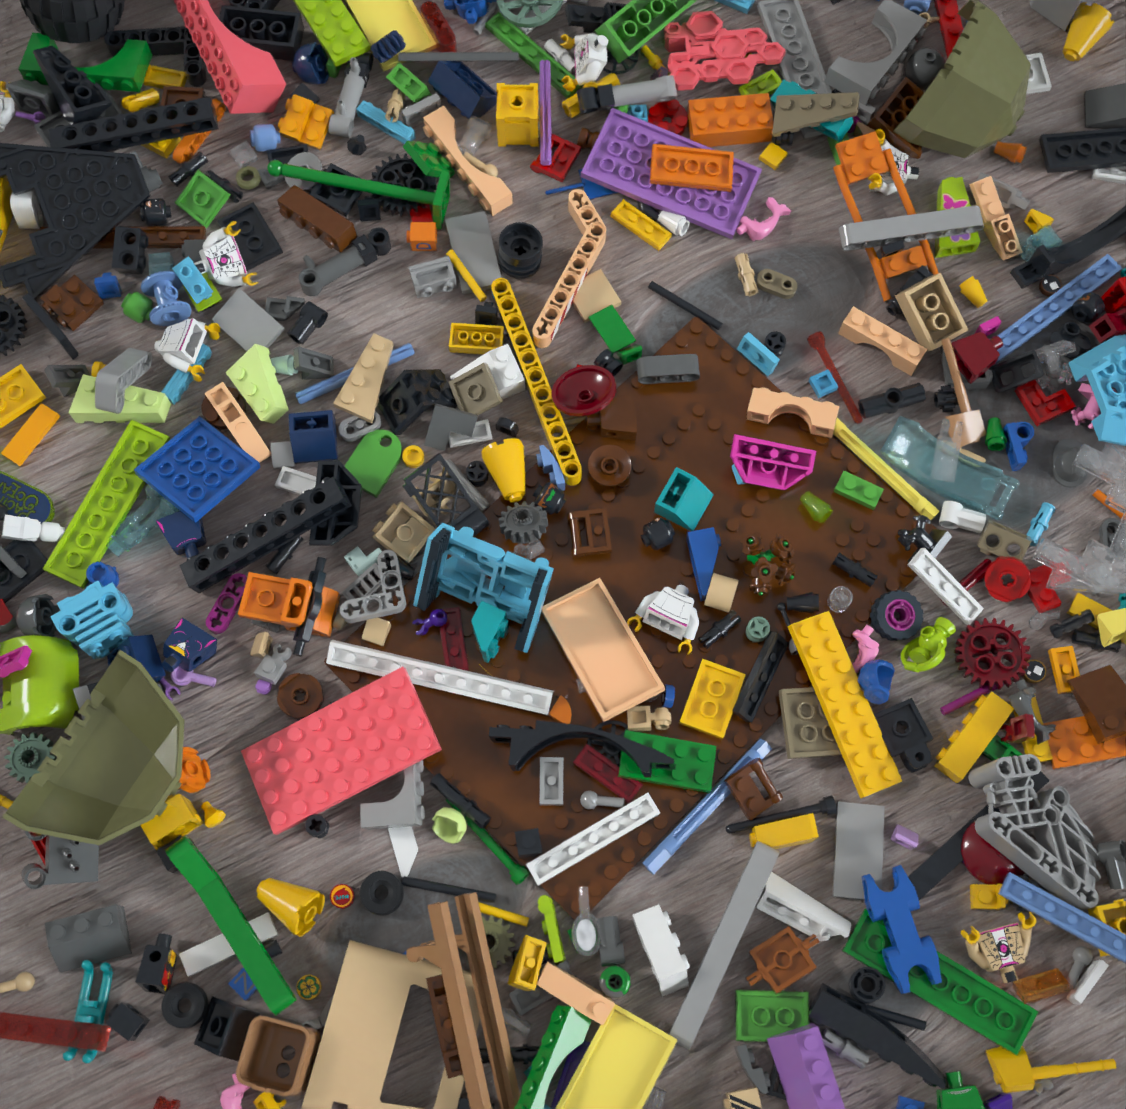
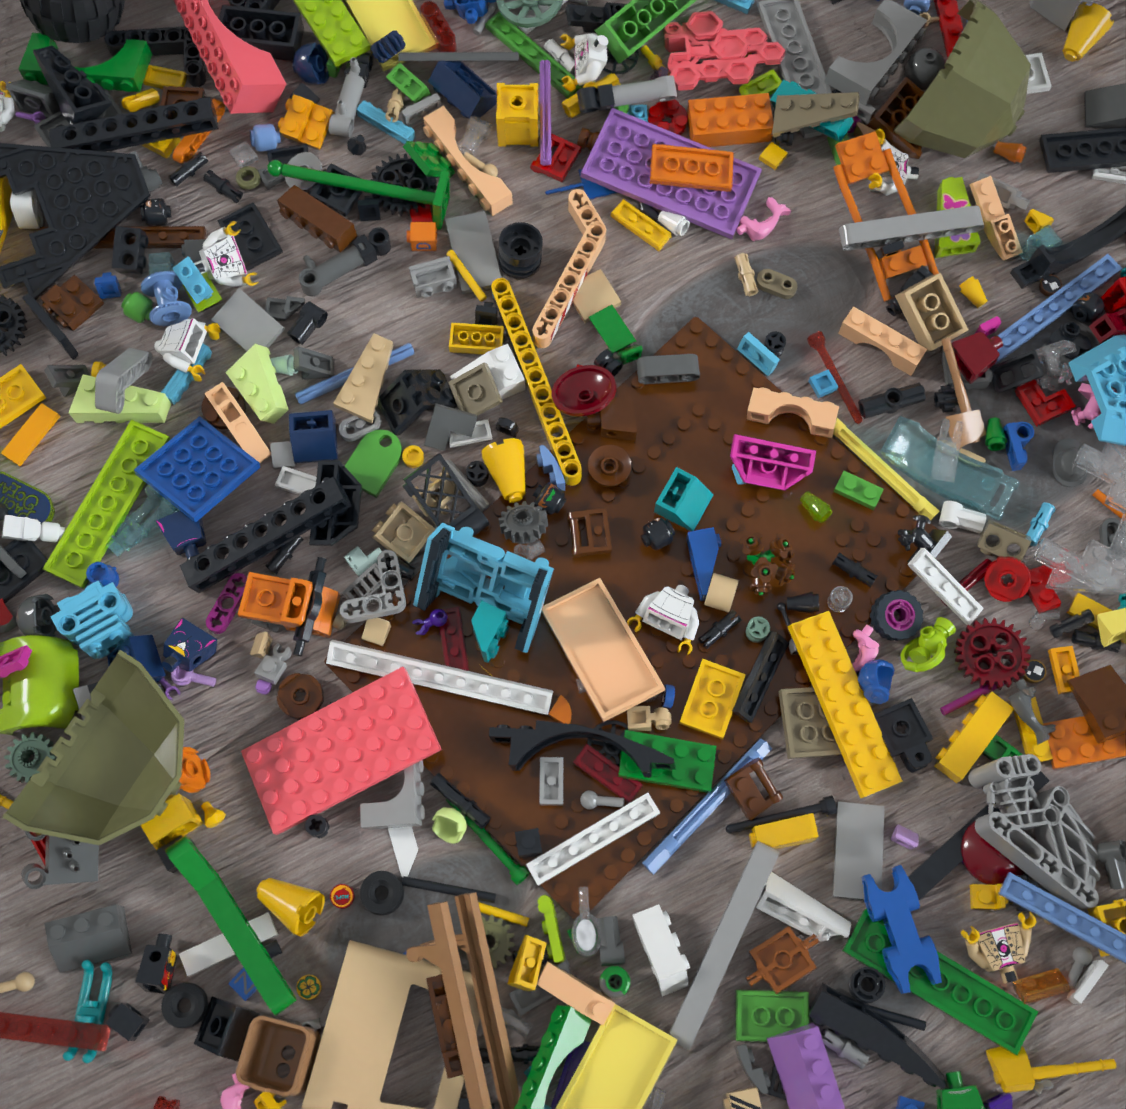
(202, 198): bright green tile -> none
(685, 305): black bar -> none
(1020, 730): dark red plate -> none

